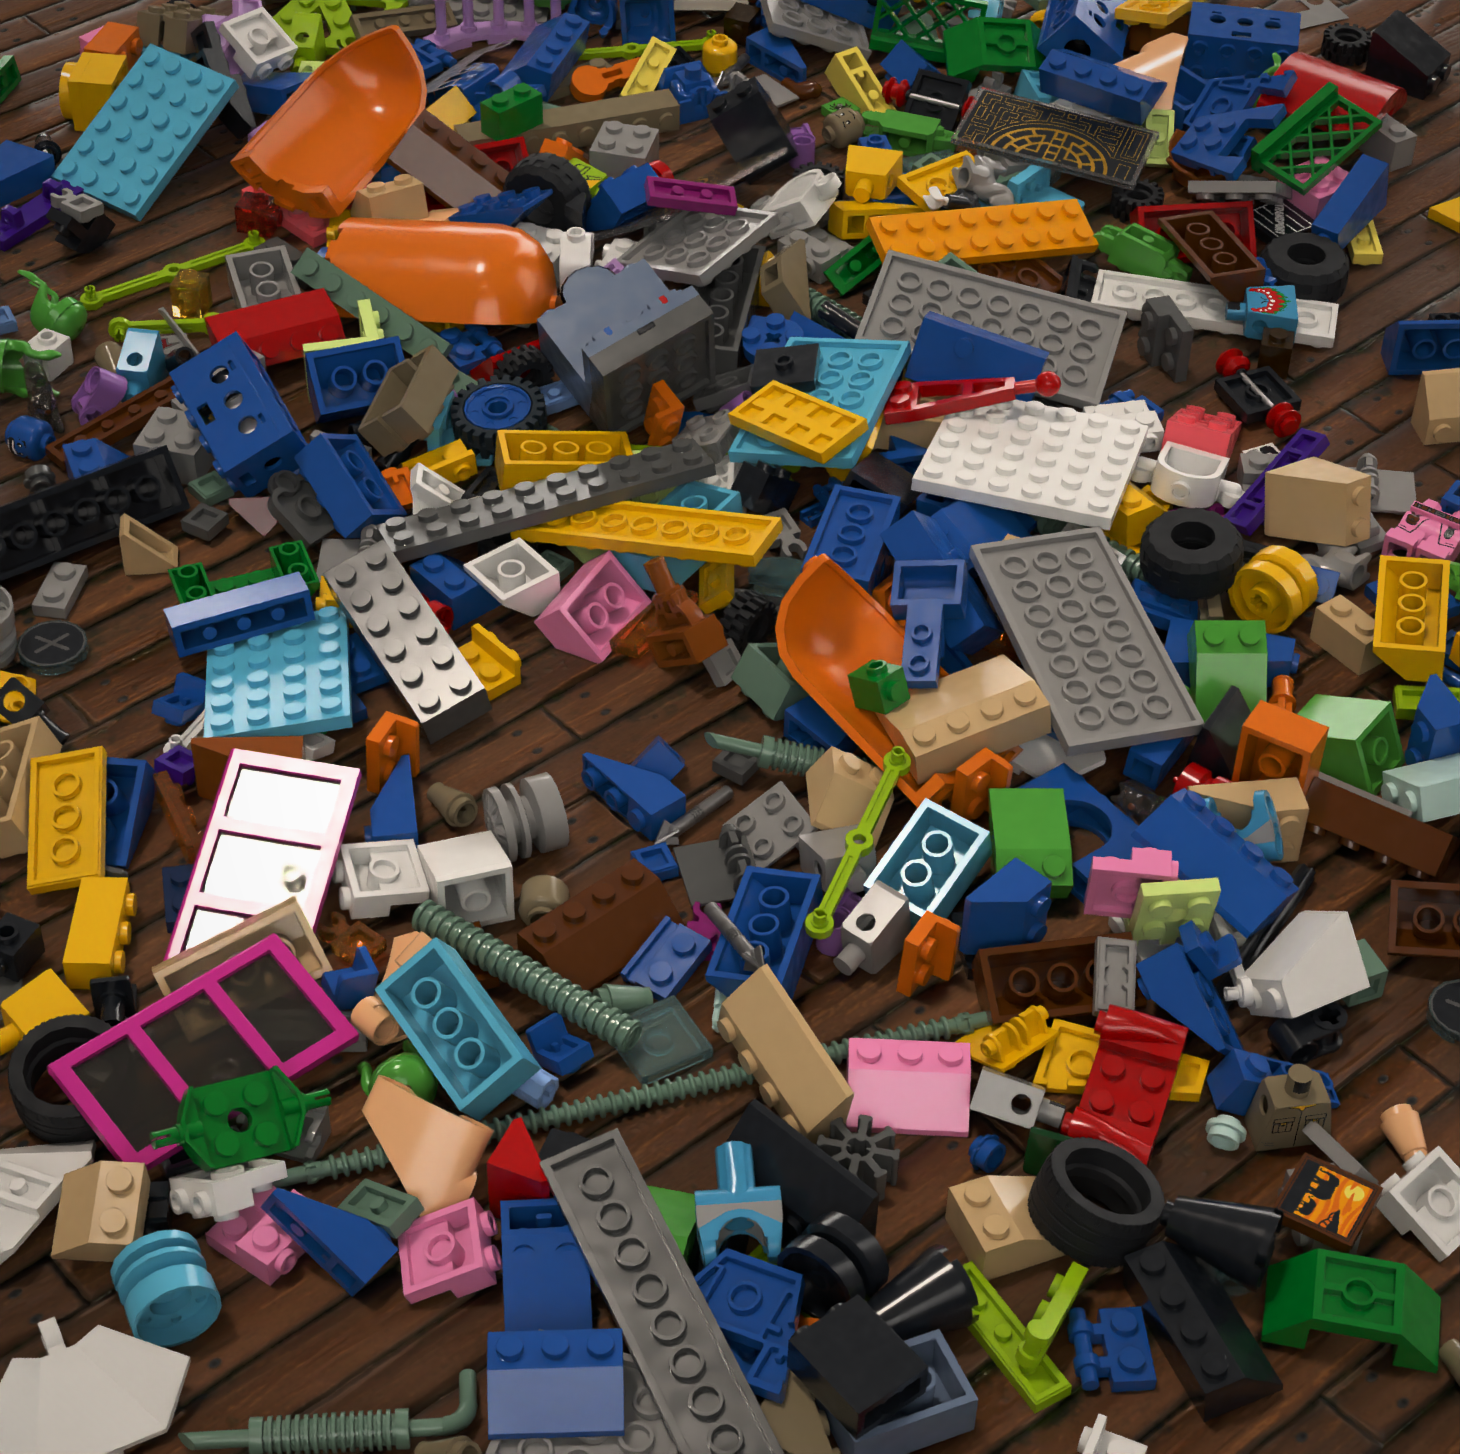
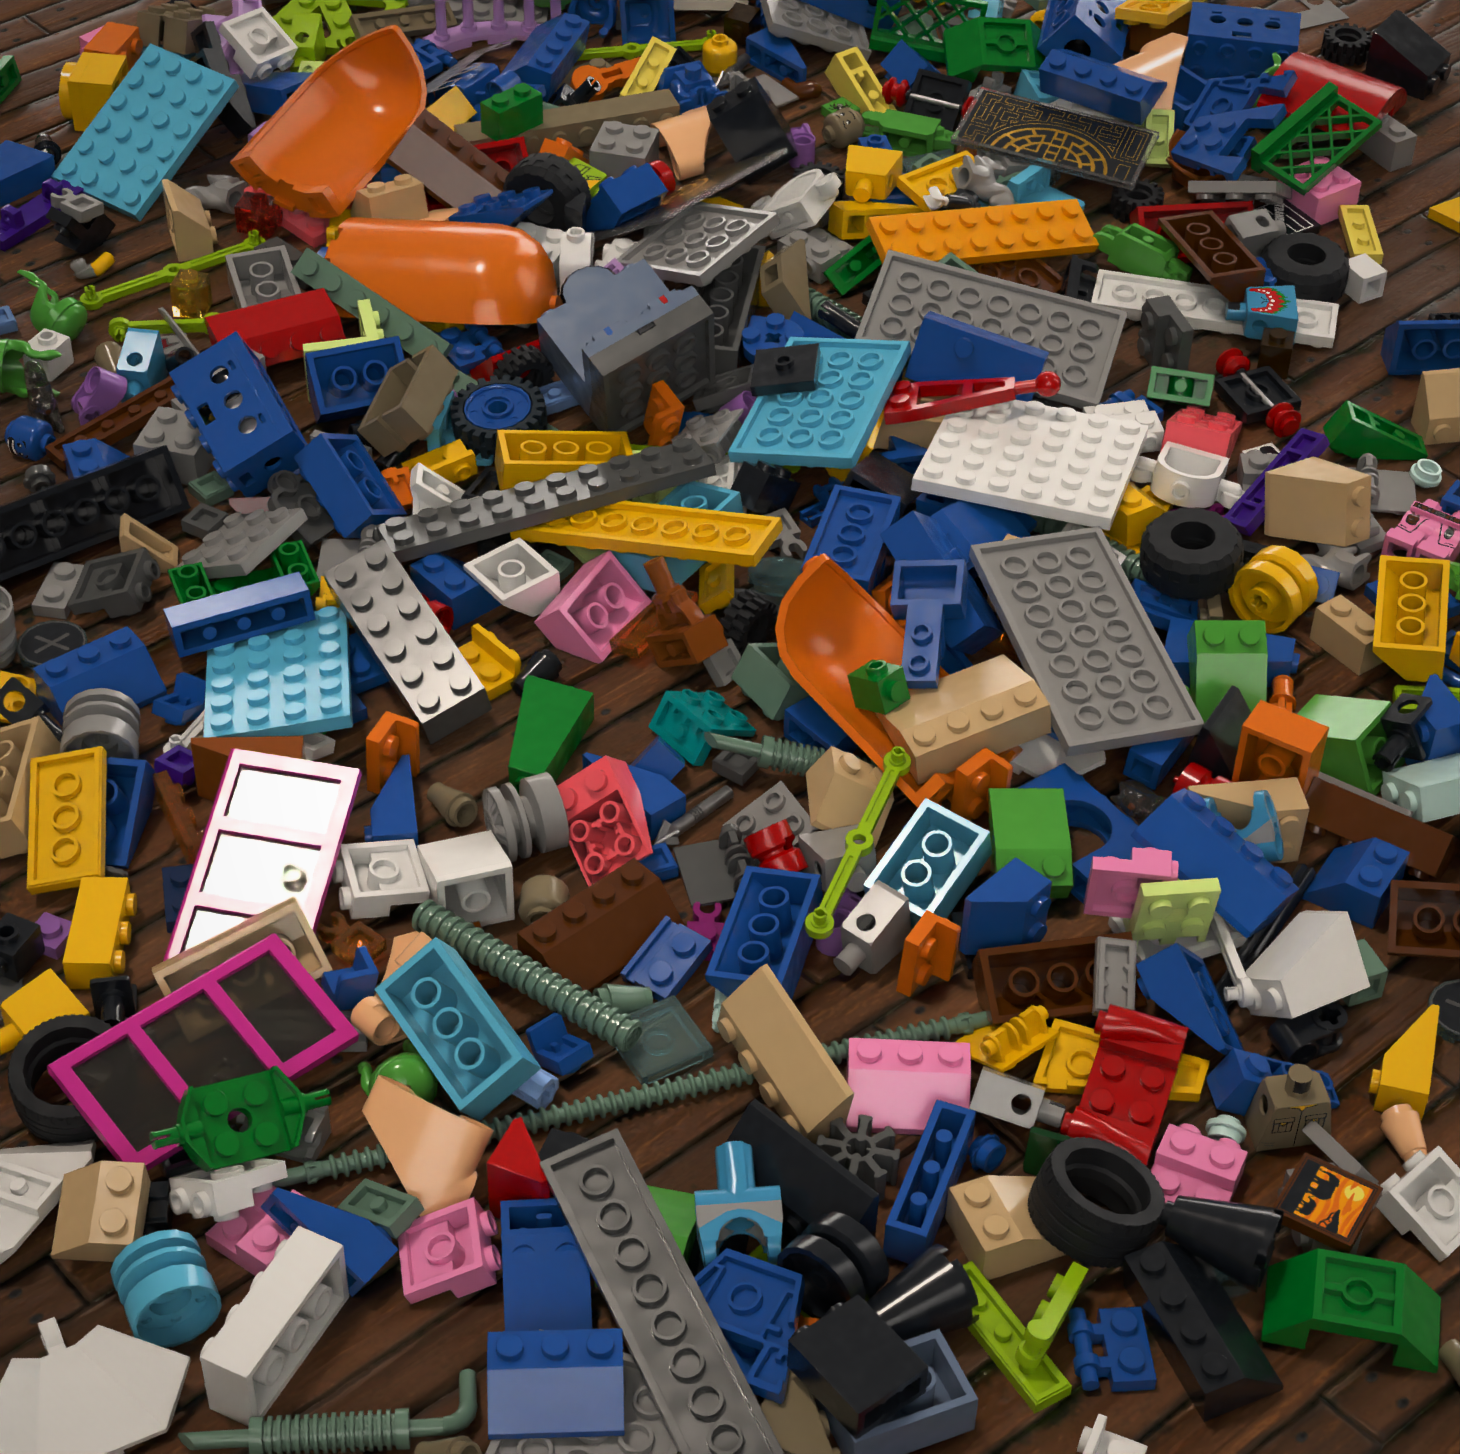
(54, 934): none -> medium lavender plate
(94, 269): none -> arm
(102, 719): none -> light grey wheel
(110, 662): none -> blue slope
(115, 584): none -> dark grey plate
(187, 223): none -> tan slope
(221, 193): none -> light grey animal
(244, 541): none -> light grey plate
(274, 1326): none -> white brick
(542, 665): none -> black cone
(548, 728): none -> green slope
(582, 94): none -> black bracket
(605, 818): none -> coral slope
(686, 141): none -> light nougat panel
(689, 714): none -> teal bracket
(690, 196): magenta plate -> none
(752, 956): flat silver piece -> none
(775, 848): none -> red wheel
(798, 421): yellow plate -> none
(925, 1188): none -> blue brick
(1180, 387): none -> green brick
(1197, 1164): none -> bright pink plate
(1209, 956): blue bracket -> none
(1255, 229): none -> light grey torso
(1354, 201): blue slope -> none
(1358, 879): none -> blue slope
(1360, 431): none -> green slope
(1365, 279): none -> white brick
(1402, 732): none -> black bracket
(1407, 1066): none -> yellow slope
(1426, 473): none -> light aqua plate

